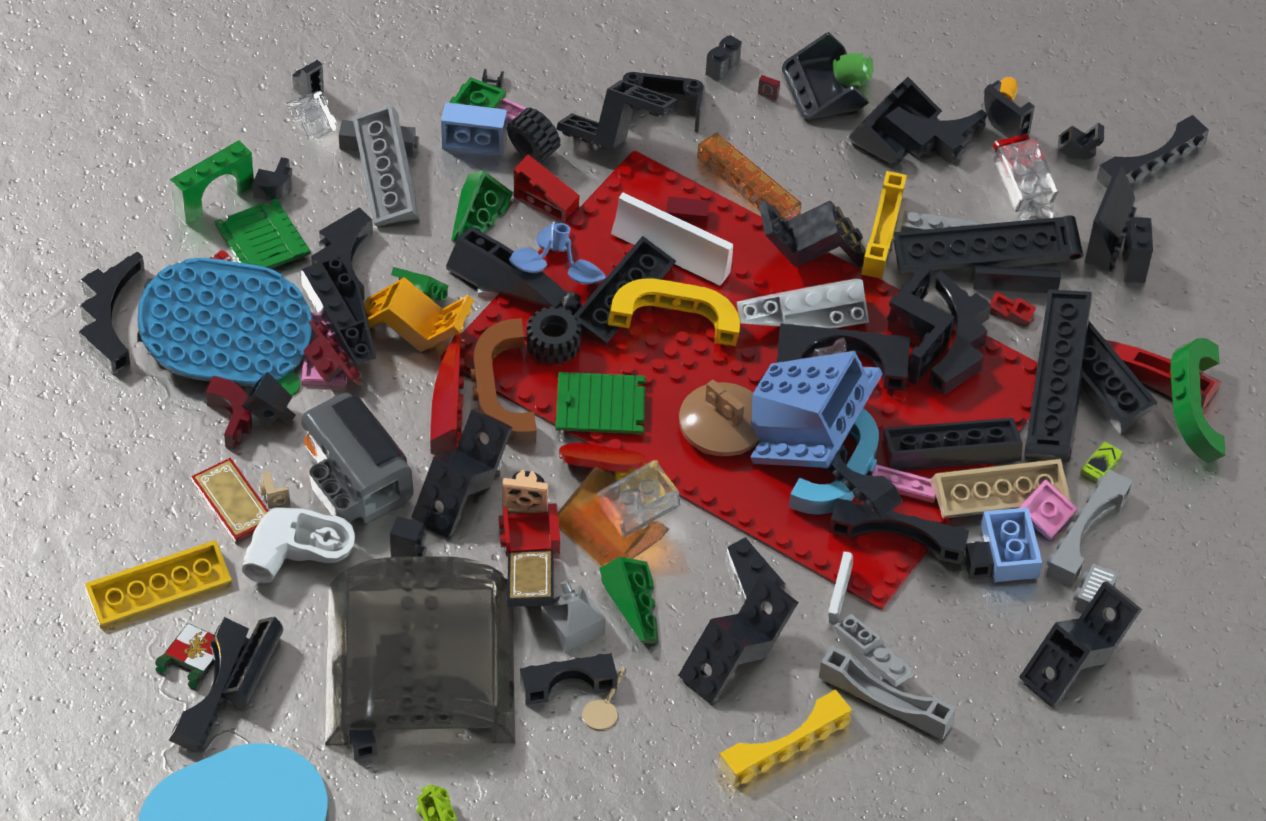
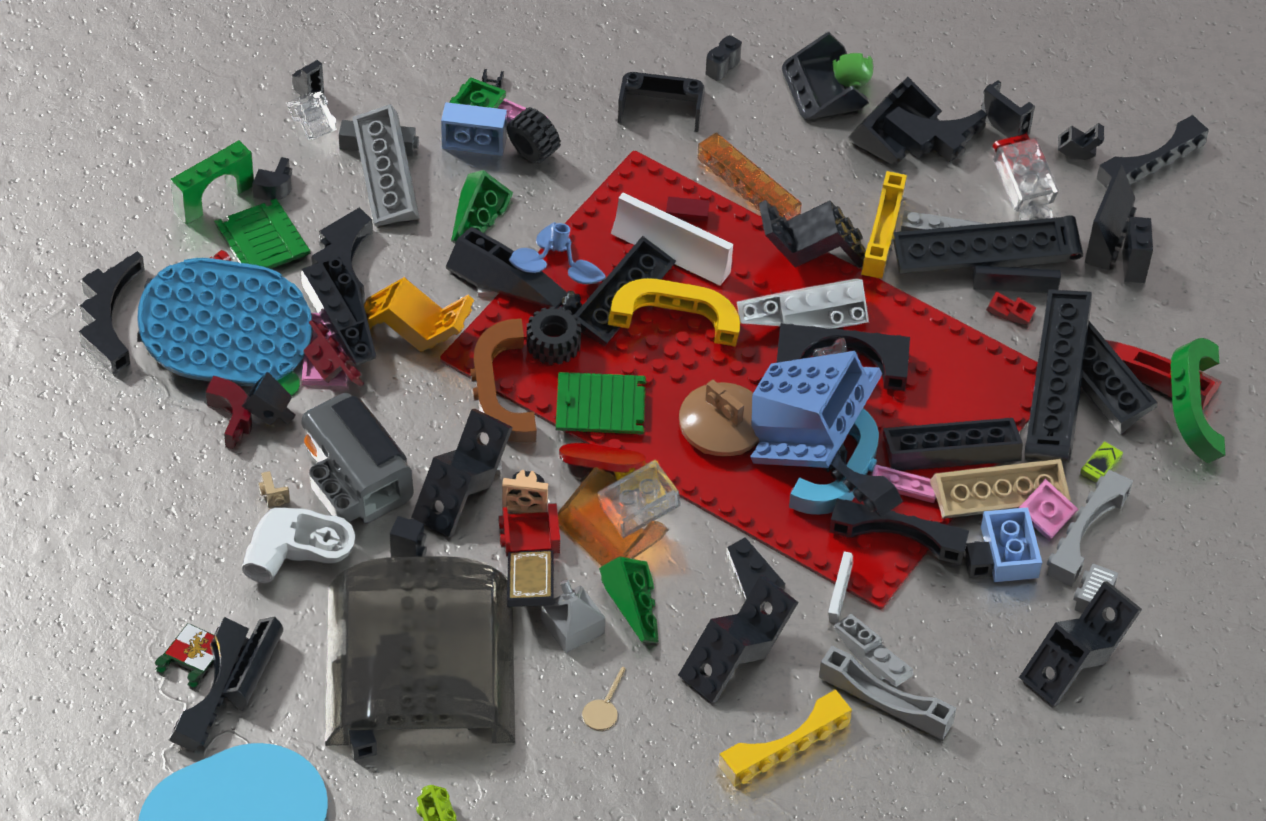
(157, 583): yellow arch -> none
(231, 498): pearl gold tile -> none
(429, 286): green plate -> none
(446, 400): red wedge -> none
(543, 190): red wedge -> none
(595, 671): black arch -> none
(616, 115): black bracket -> none
(769, 87): dark red tile -> none
(921, 321): black bracket -> none
(964, 357): black arch -> none
(1009, 87): light orange brick -> none

